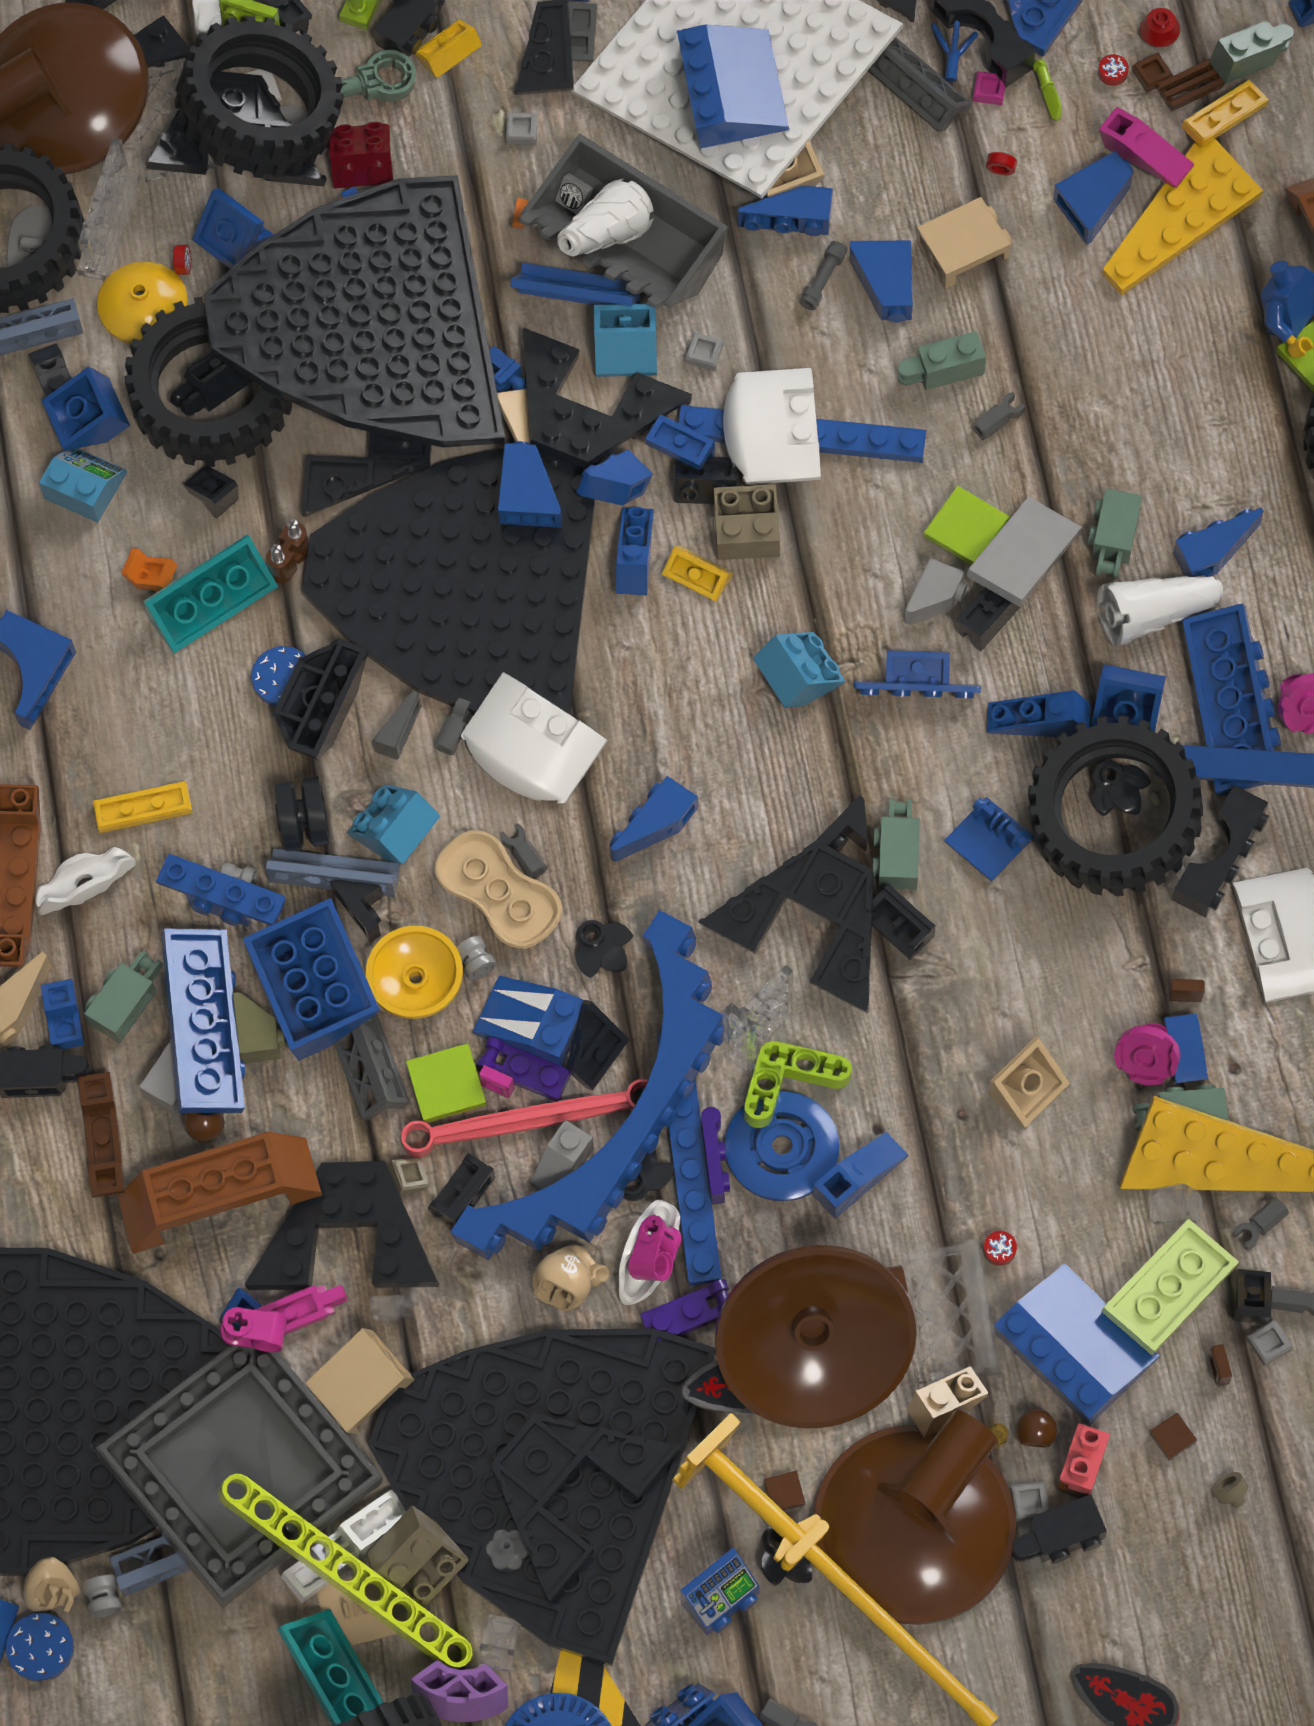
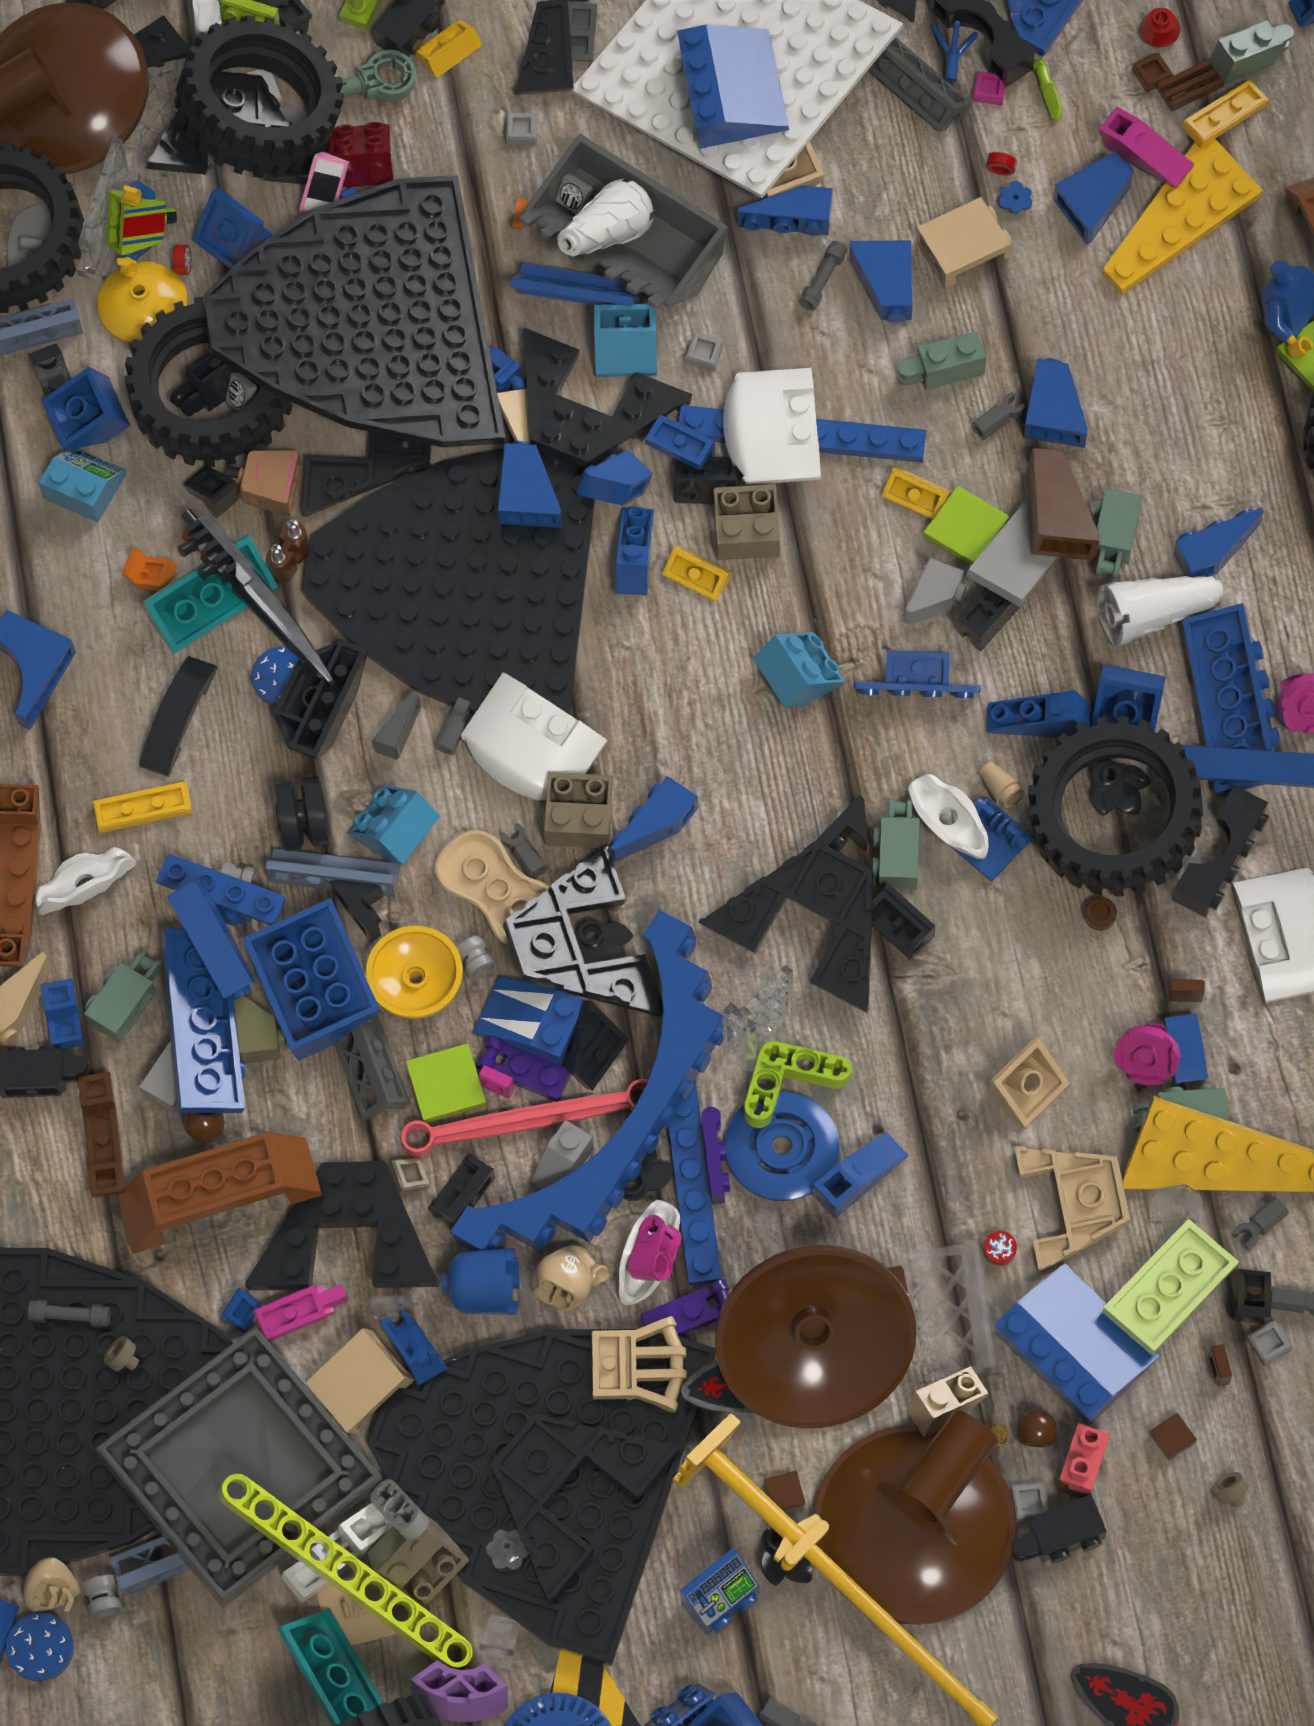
(41, 1311): none -> dark grey bar
(121, 1354): none -> dark tan tile
(135, 223): none -> torso
(175, 715): none -> black slope
(212, 938): none -> blue slope
(240, 391): none -> light grey tile
(247, 585): none -> black piece
(257, 1329): dark pink piece -> none
(269, 479): none -> medium nougat torso
(324, 181): none -> slope
(399, 1509): none -> light grey beam
(413, 1348): none -> blue hinge
(483, 1282): none -> blue cylinder
(549, 951): none -> wing
(578, 810): none -> dark tan slope
(615, 1364): none -> tan plate
(915, 493): none -> yellow slope
(932, 798): none -> white piece
(1002, 786): none -> tan cone
(1013, 192): none -> blue plant
(1055, 407): none -> blue slope
(1057, 509): none -> reddish brown slope
(1089, 1197): none -> tan wing
(1100, 913): none -> reddish brown tile
(1113, 70): red tile -> none

